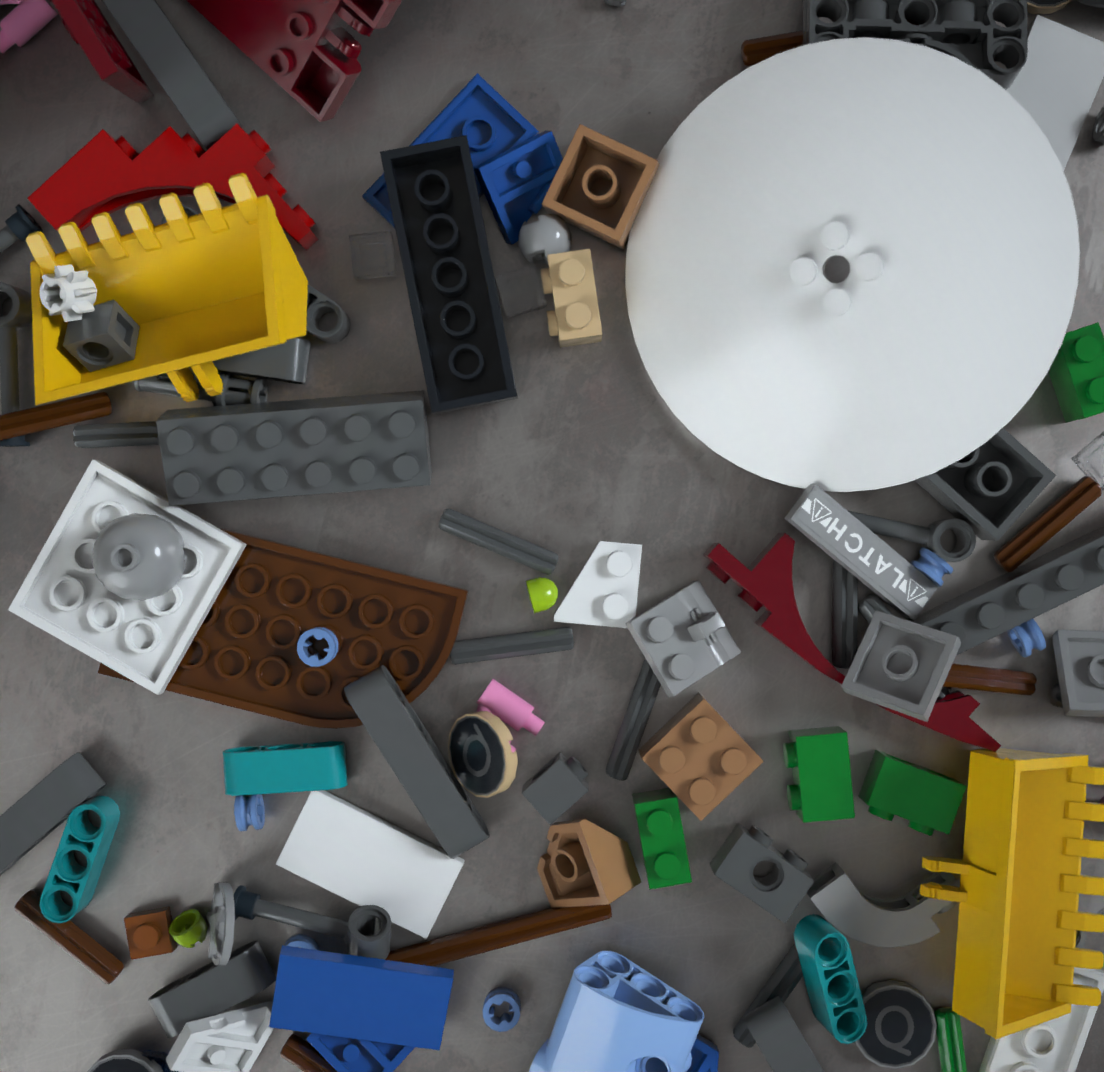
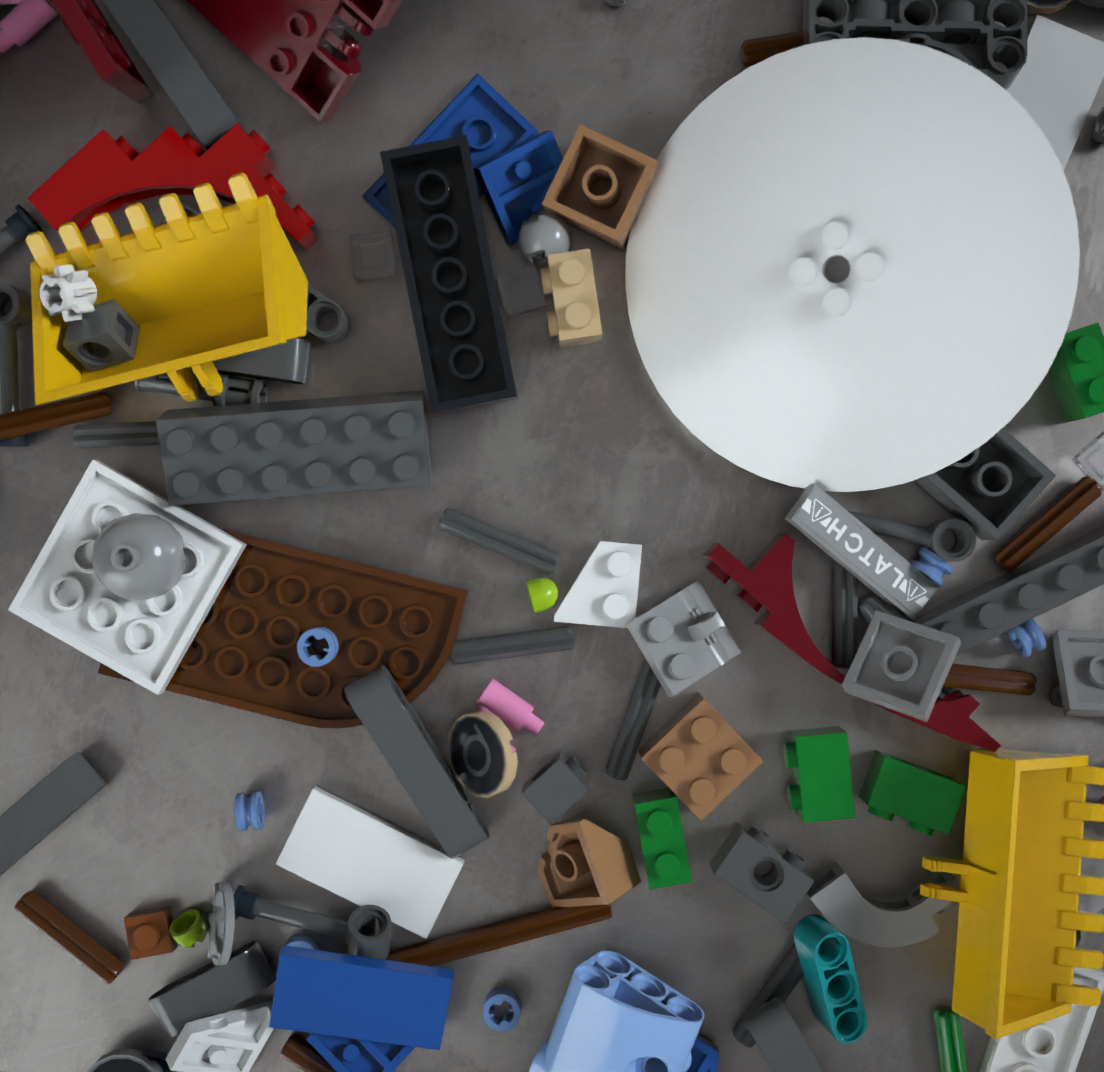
(66, 872): teal beam -> none
(285, 768): teal beam -> none
(898, 1025): black tile -> none

